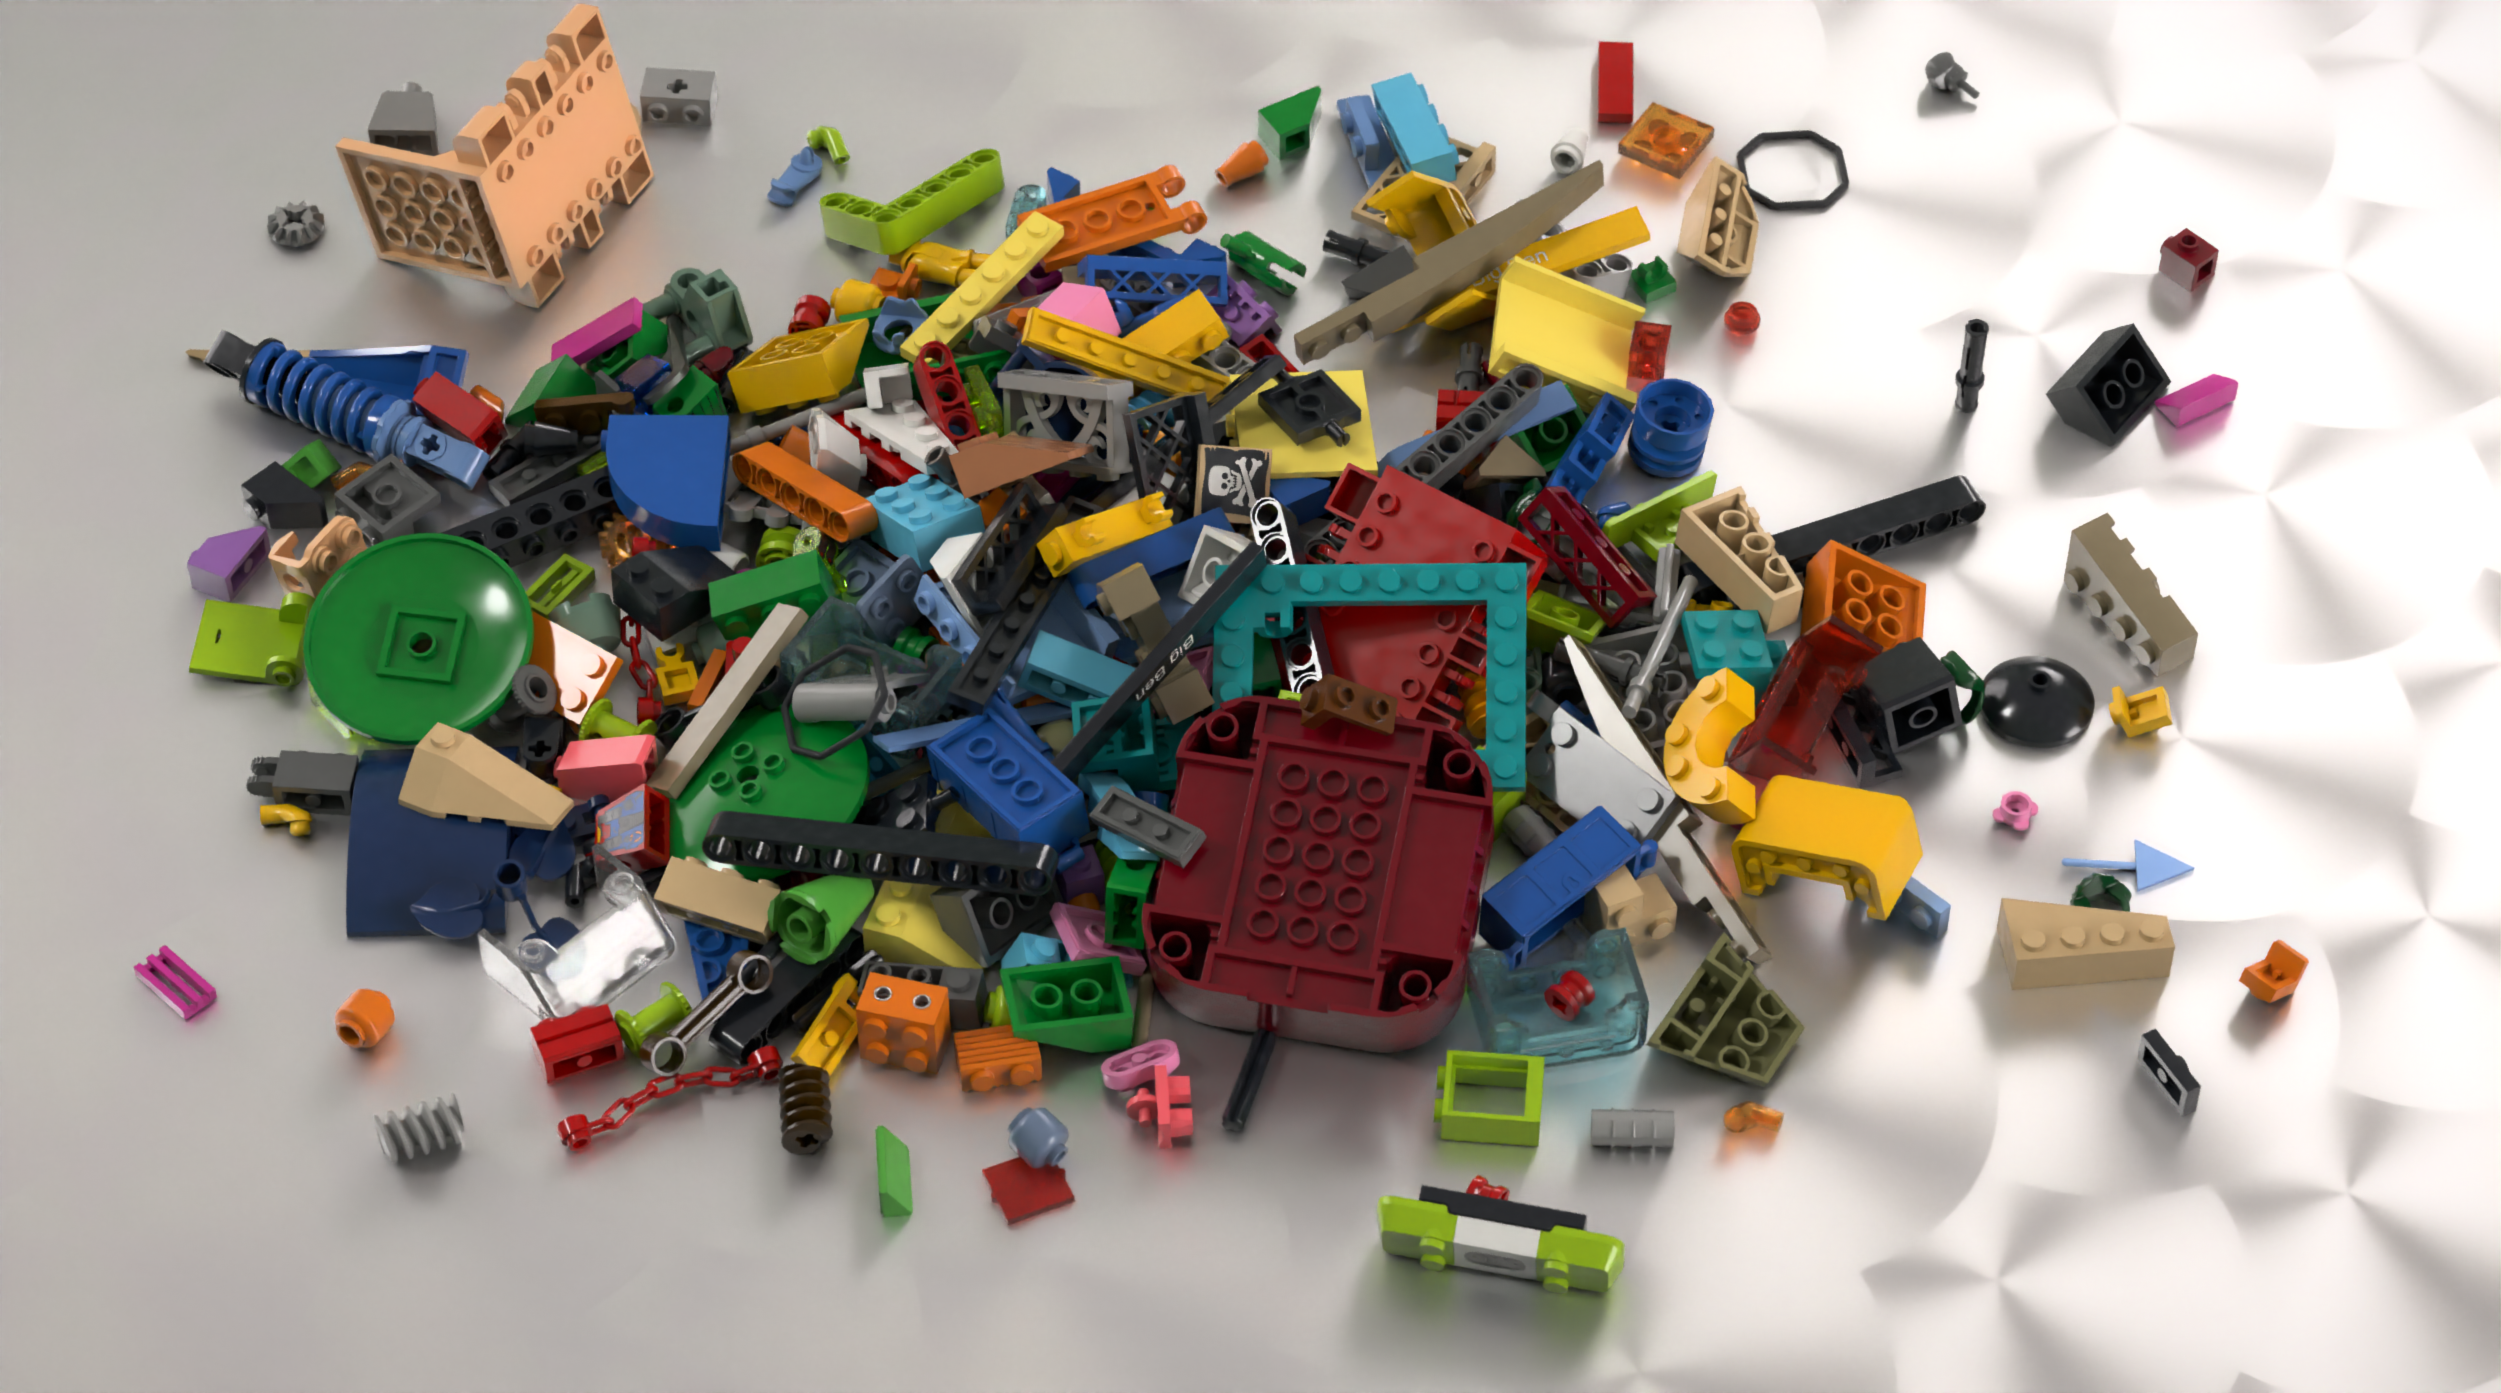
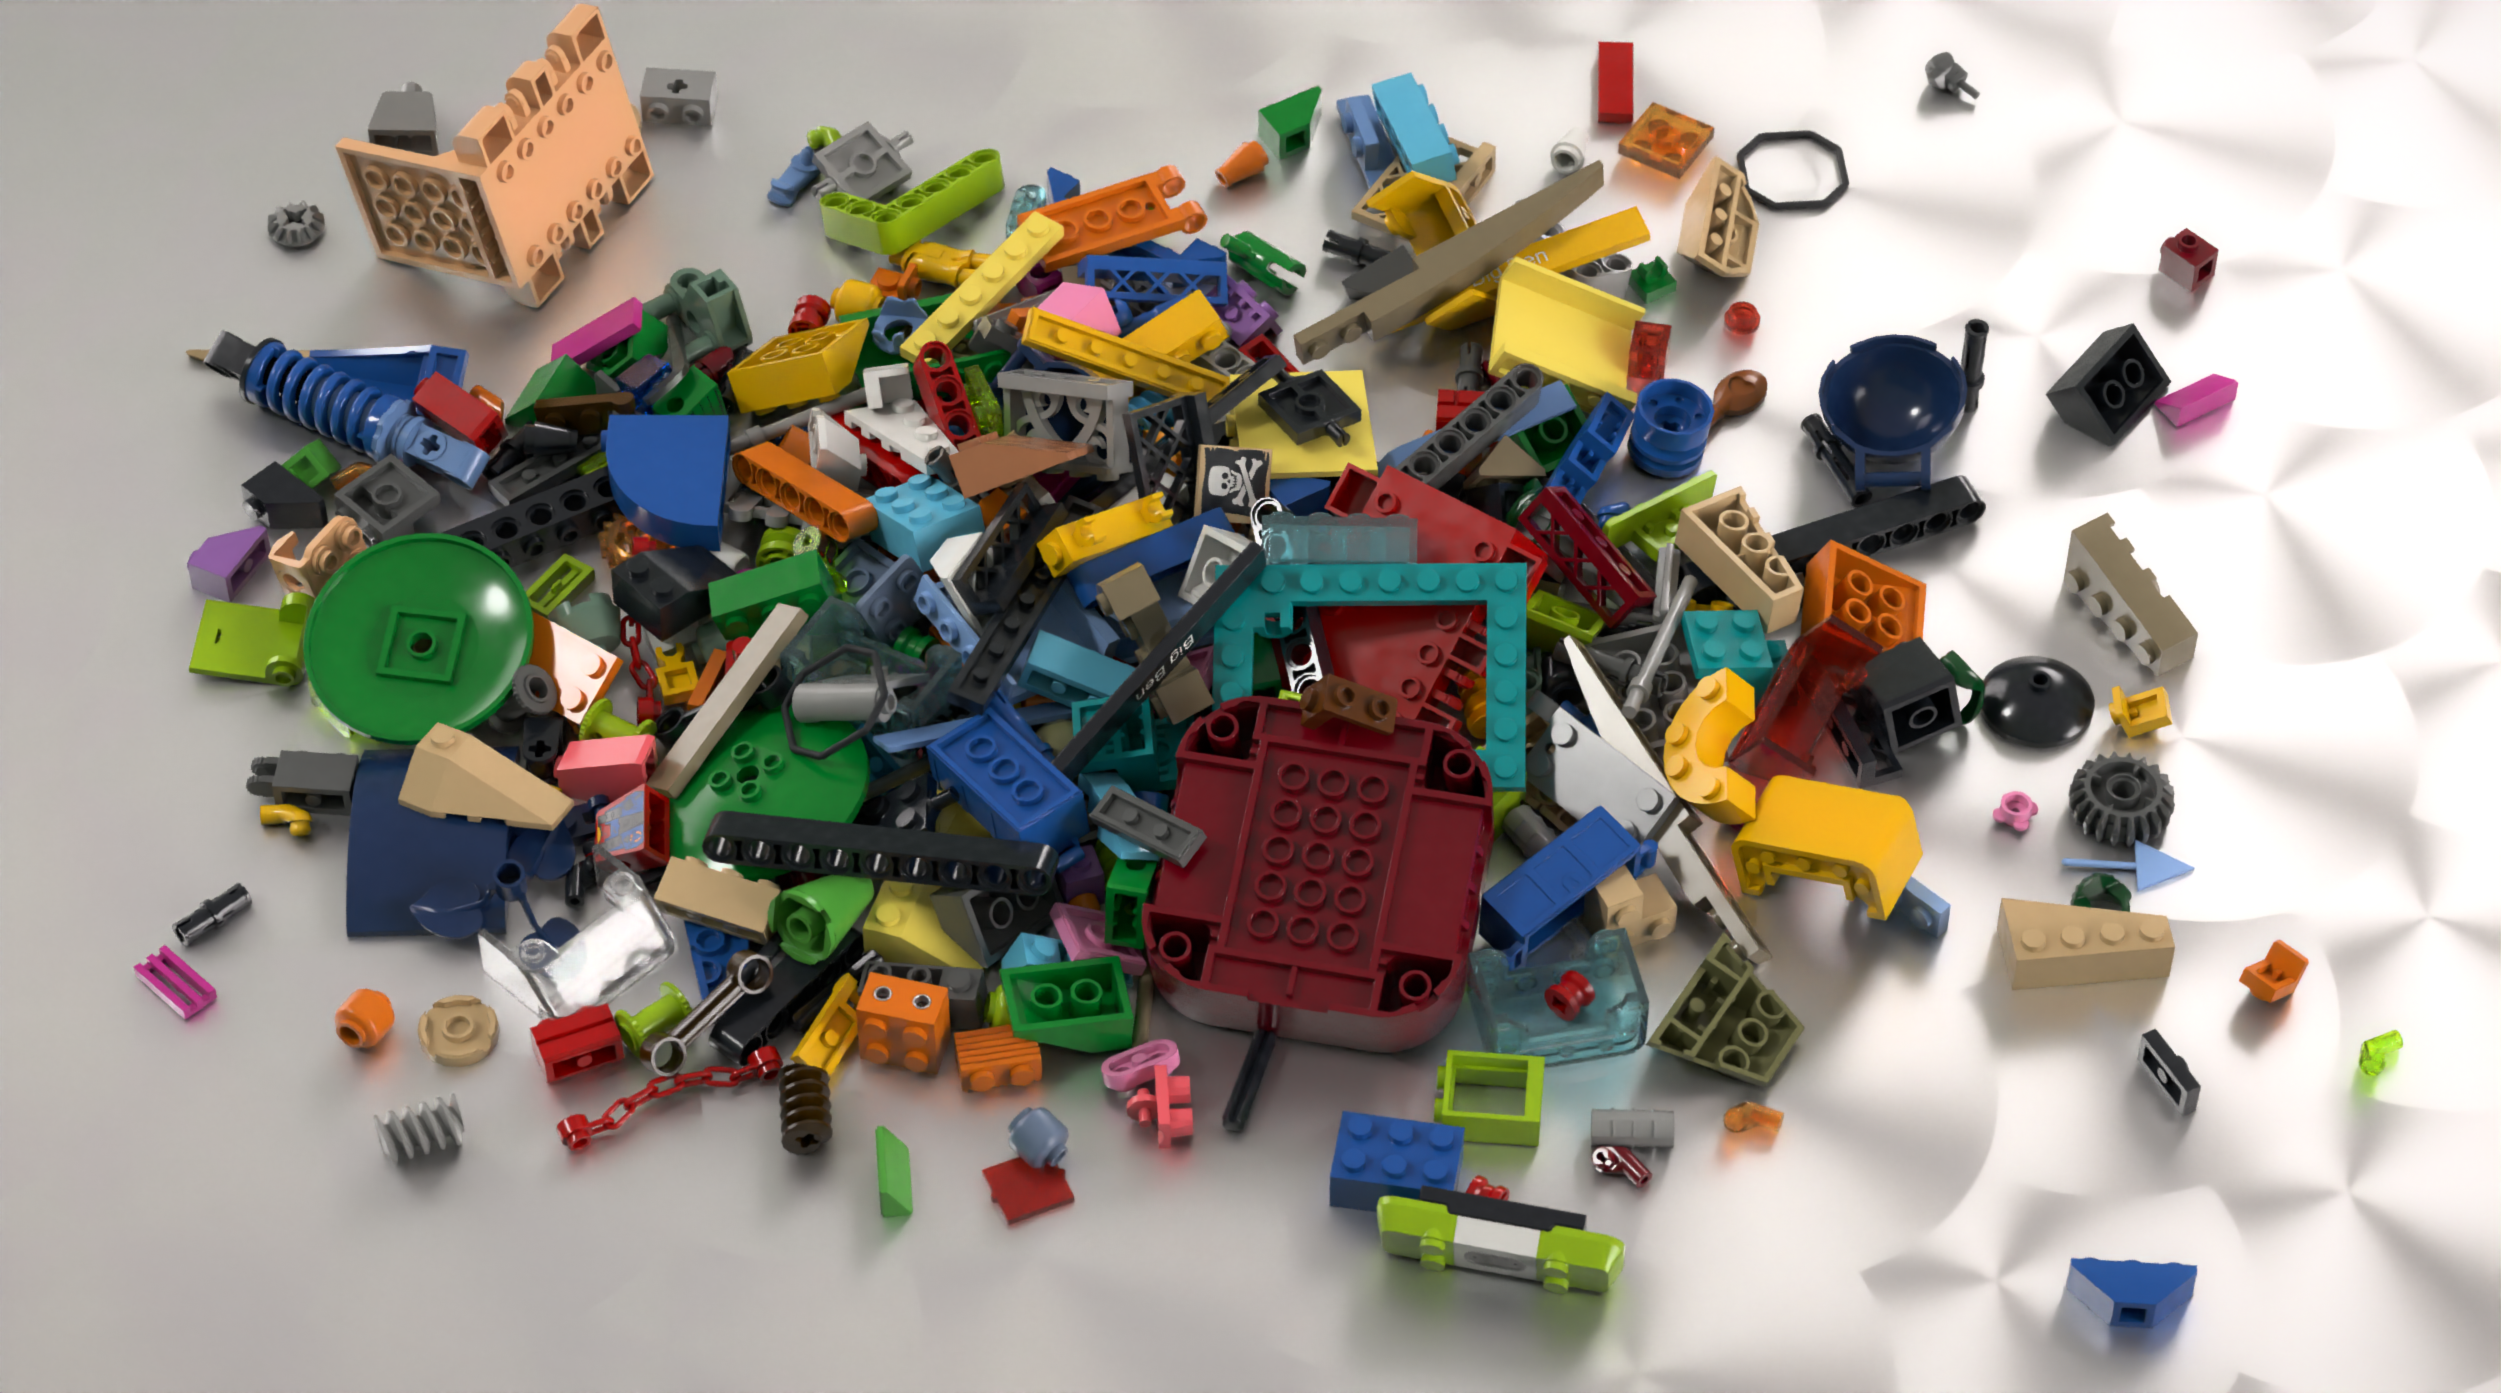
(212, 914): none -> black pin
(458, 1031): none -> tan tile
(862, 164): none -> light grey plate
(1338, 539): none -> clear light blue brick
(1392, 1158): none -> blue brick
(1621, 1161): none -> dark red arm
(1739, 394): none -> dark orange piece
(1817, 432): none -> black pin
(1893, 406): none -> dark blue windscreen
(2121, 799): none -> dark grey gear
(2130, 1290): none -> blue slope
(2373, 1051): none -> clear neon green arm

